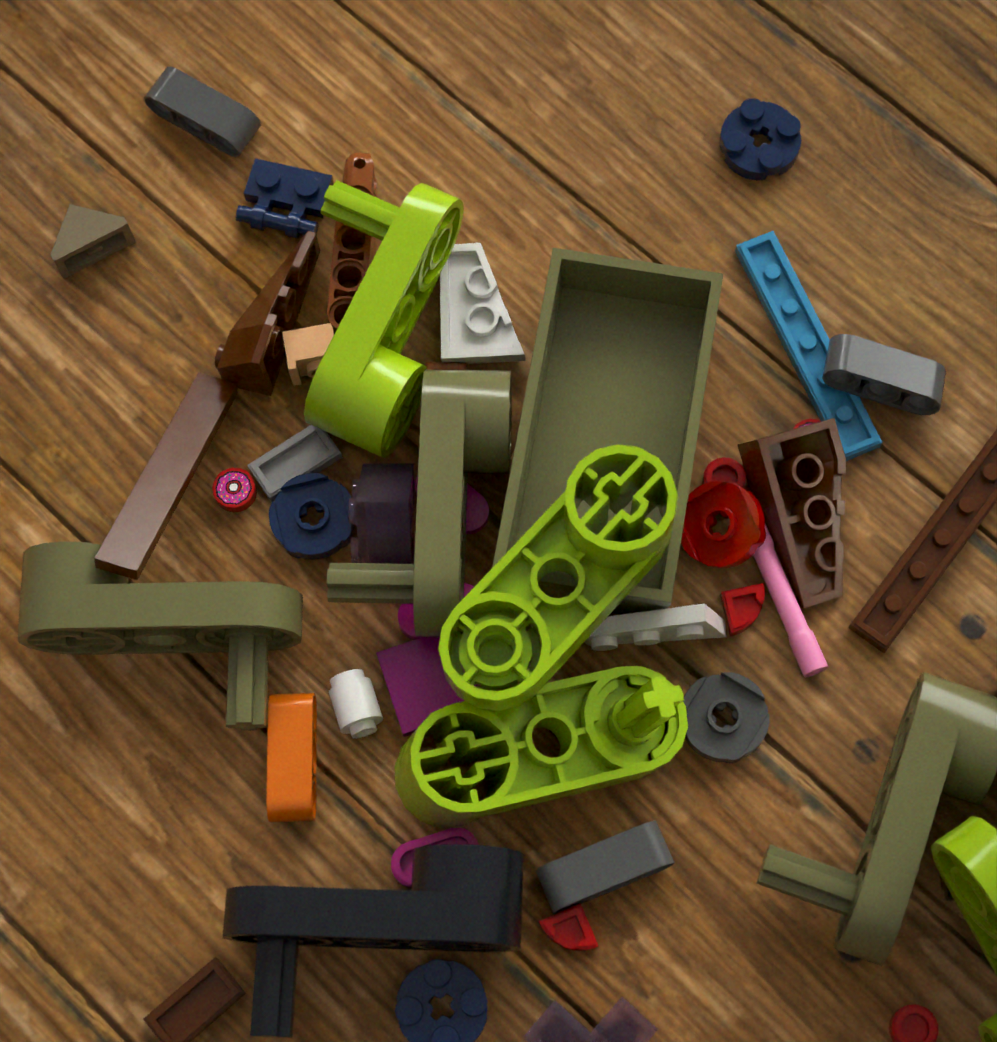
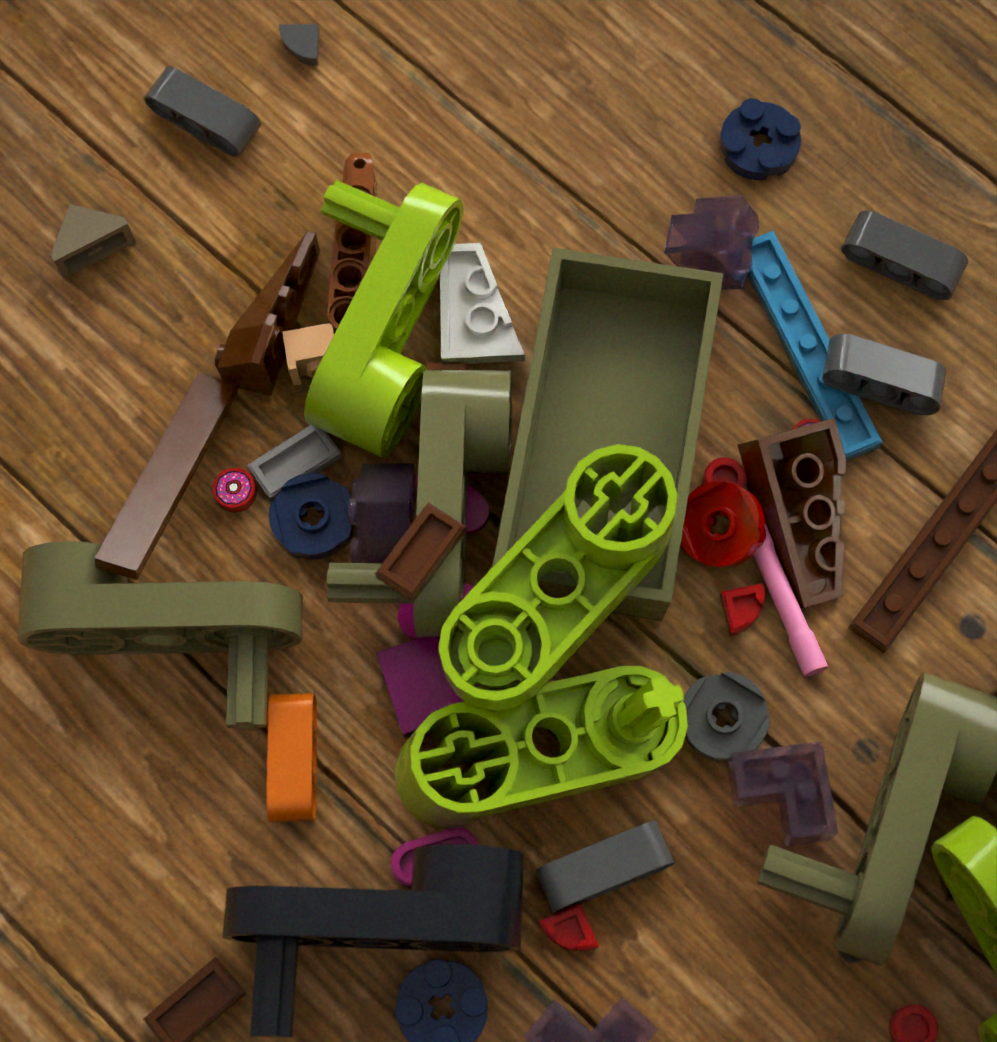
(287, 189): dark blue plate -> none
(301, 41): none -> dark grey tile
(355, 703): white brick -> none
(420, 552): none -> reddish brown tile
(658, 625): white wing -> none
(715, 238): none -> brick
(796, 780): none -> brick
(905, 255): none -> dark grey beam

